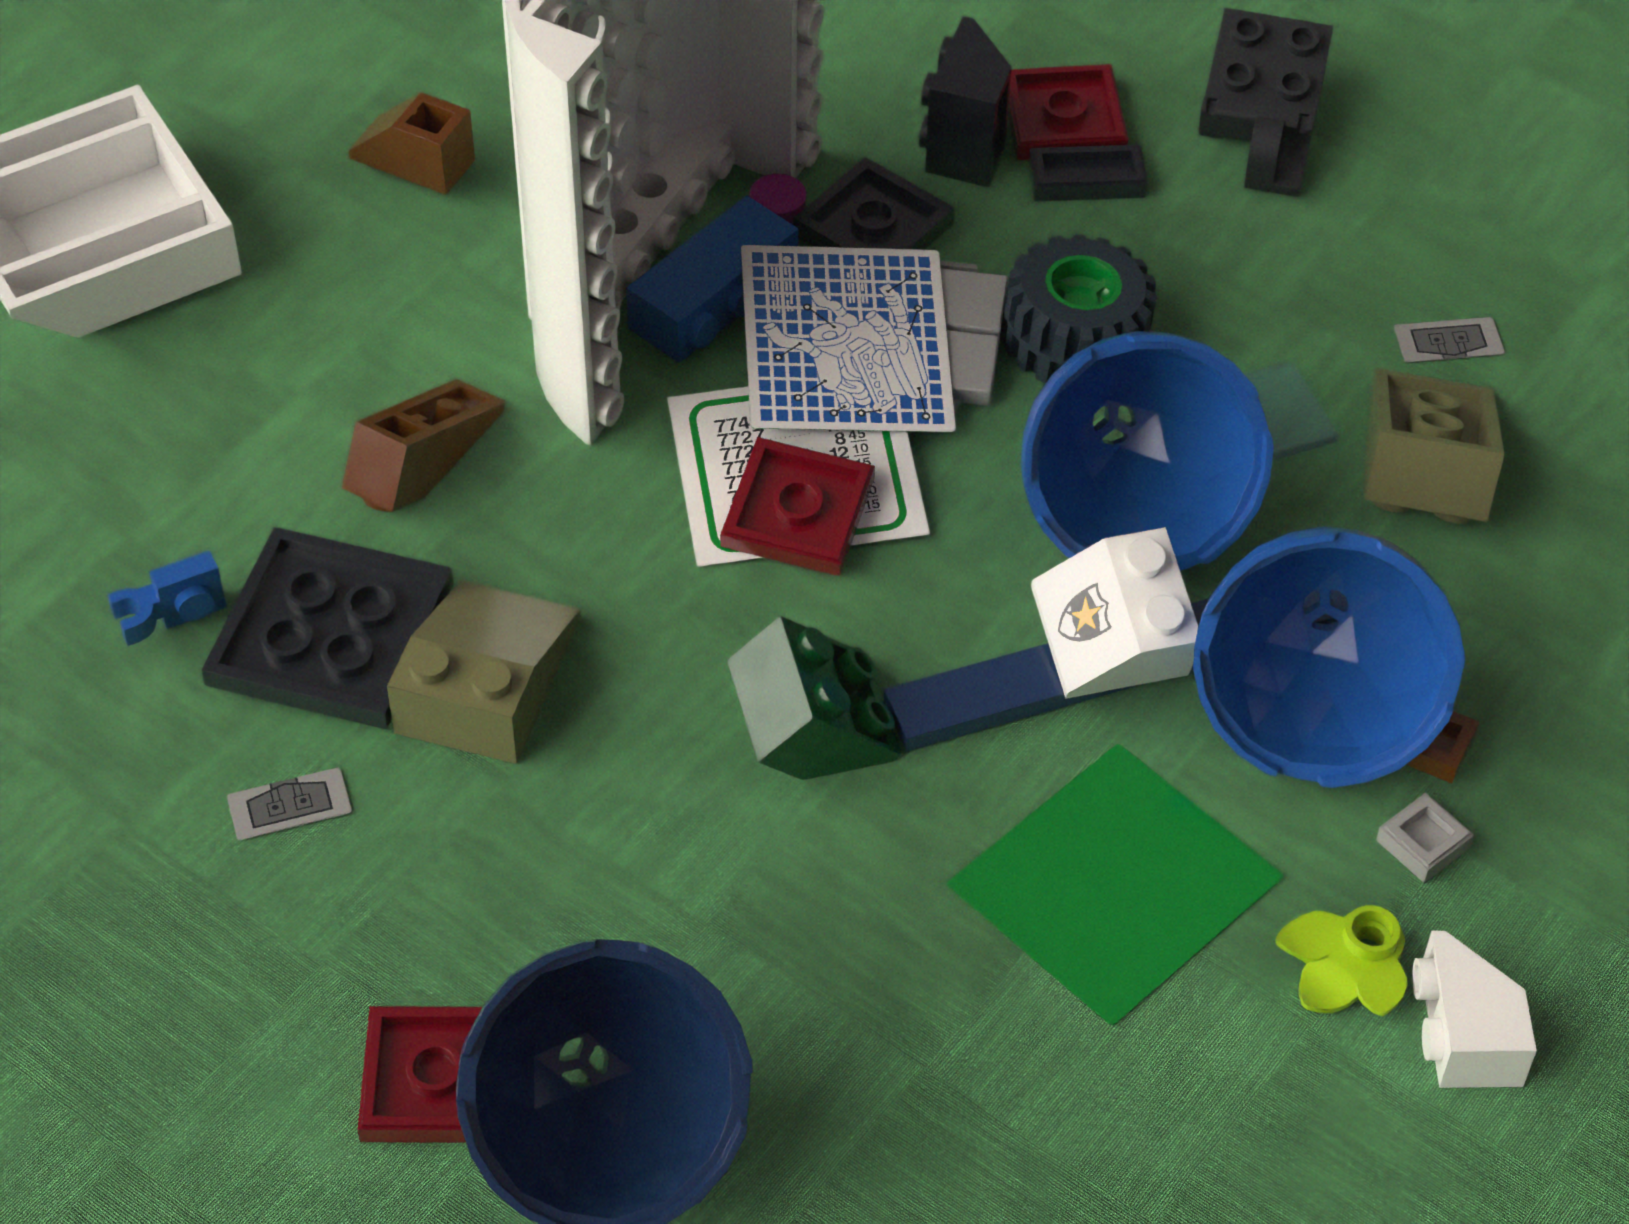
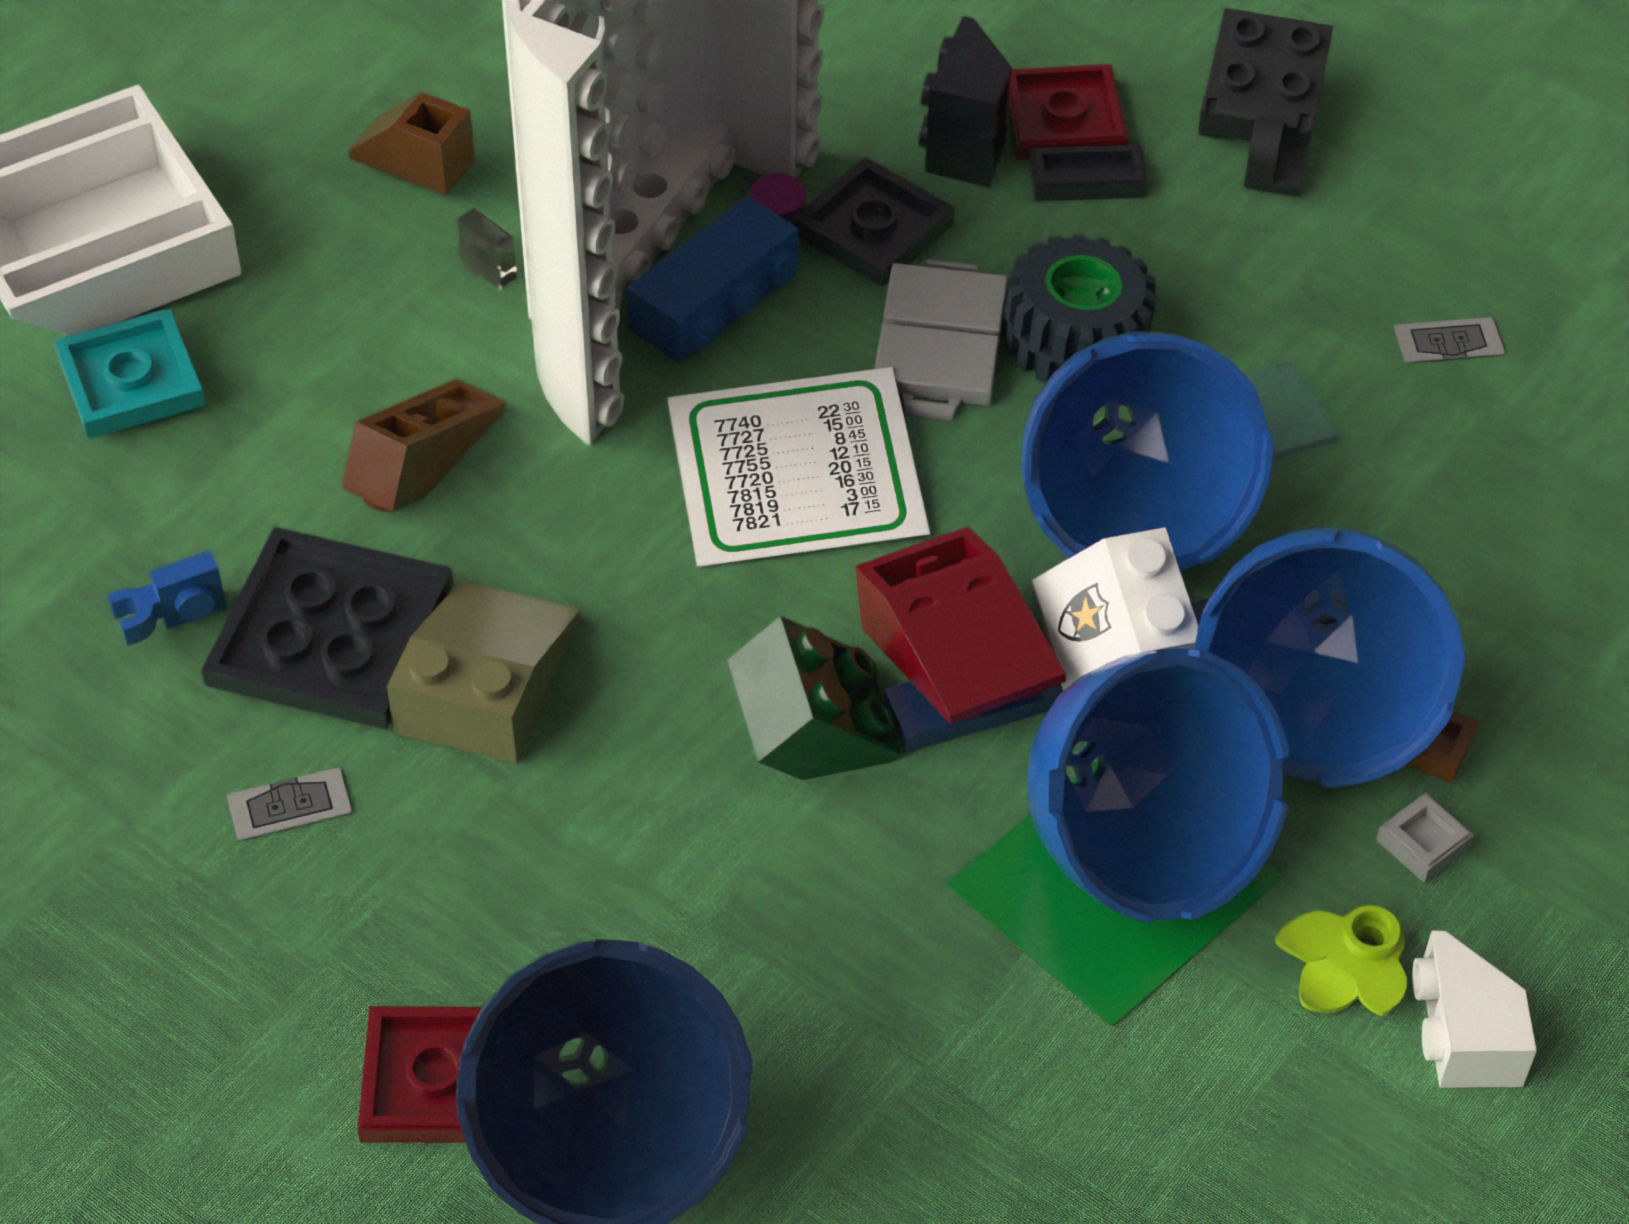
(129, 373): none -> teal plate
(486, 248): none -> clear smoke plate
(798, 506): dark red tile -> none
(846, 339): white sticker -> none
(955, 625): none -> dark red slope
(1180, 785): none -> blue piece
(1432, 446): olive slope -> none

